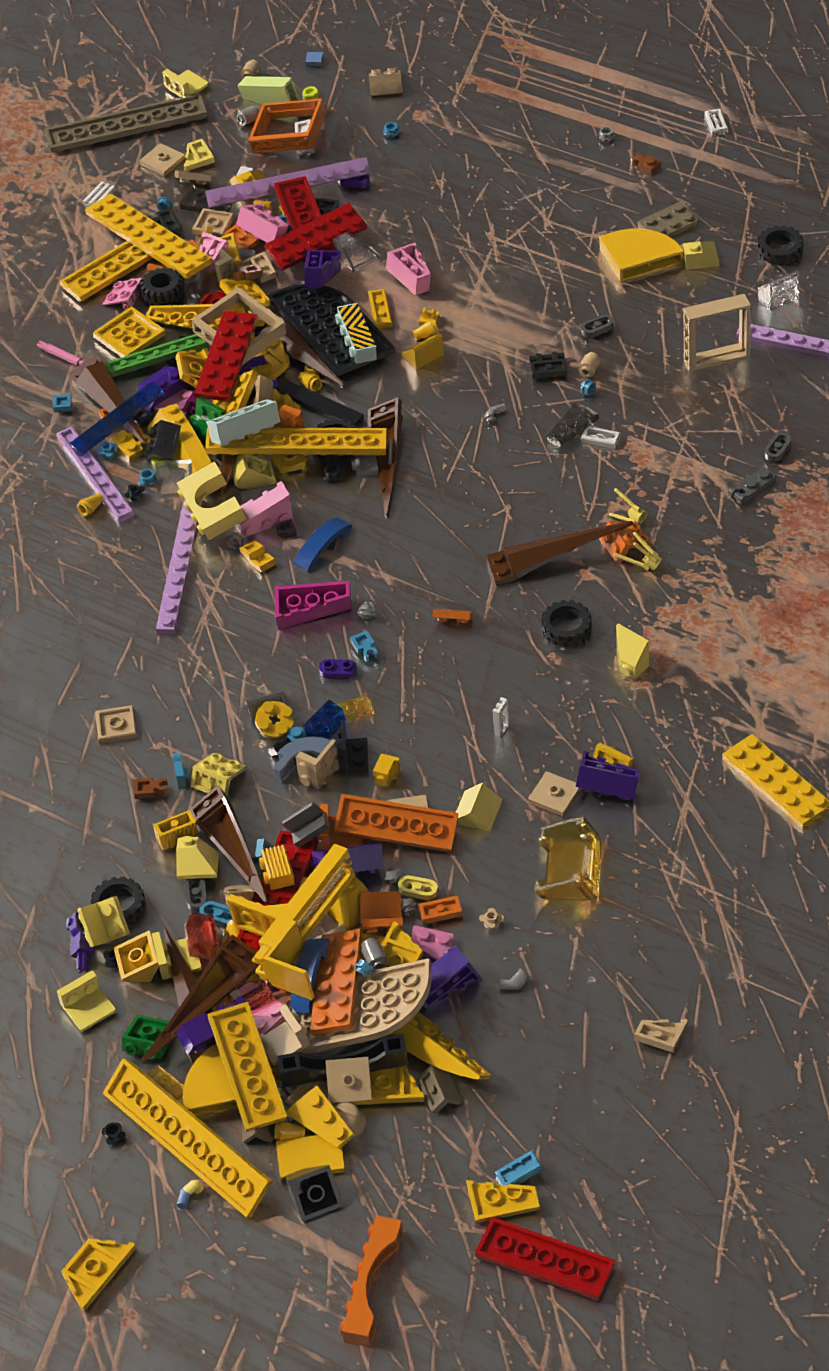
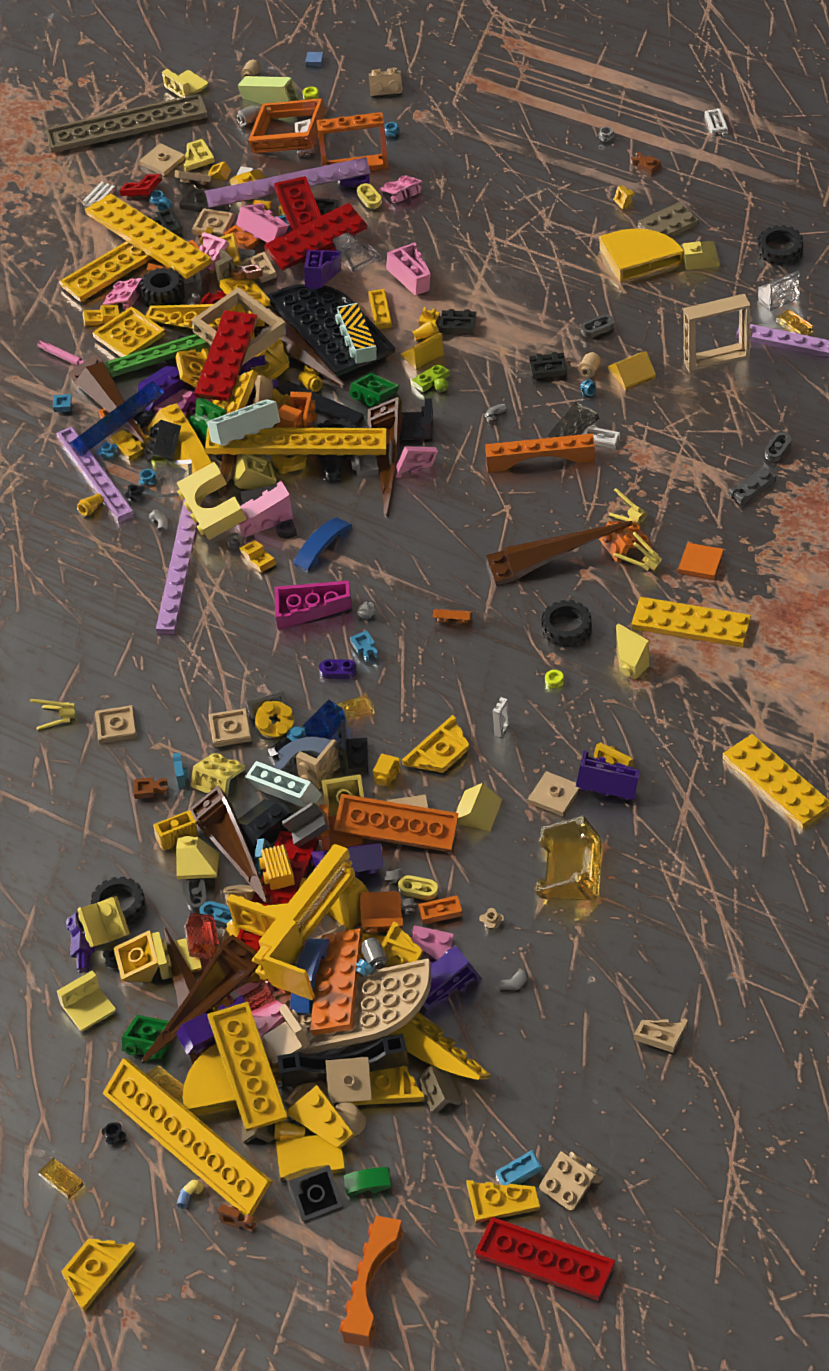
(61, 1178): none -> clear yellow plate
(66, 710): none -> light yellow plant
(101, 316): none -> yellow slope
(142, 188): none -> red plate
(155, 195): none -> dark azure plate
(162, 520): none -> light grey arm
(220, 171): none -> yellow slope
(230, 727): none -> tan plate
(232, 1216): none -> dark orange plate
(265, 821): none -> black wedge
(283, 785): none -> light aqua brick
(305, 402): none -> orange bracket
(344, 785): none -> light yellow slope
(350, 123): none -> orange window
(369, 196): none -> light yellow plate
(369, 1179): none -> green slope
(372, 389): none -> green plate
(402, 188): none -> bright pink hinge
(415, 458): none -> bright pink wing
(418, 424): none -> black bracket
(434, 376): none -> lime plate
(439, 749): none -> yellow wing
(457, 321): none -> pearl dark grey plate
(506, 454): none -> orange arch
(554, 679): none -> neon yellow tile
(569, 1179): none -> tan bracket
(623, 196): none -> yellow tile
(633, 370): none -> yellow slope
(691, 622): none -> yellow plate
(700, 561): none -> orange tile
(793, 323): none -> clear yellow plate

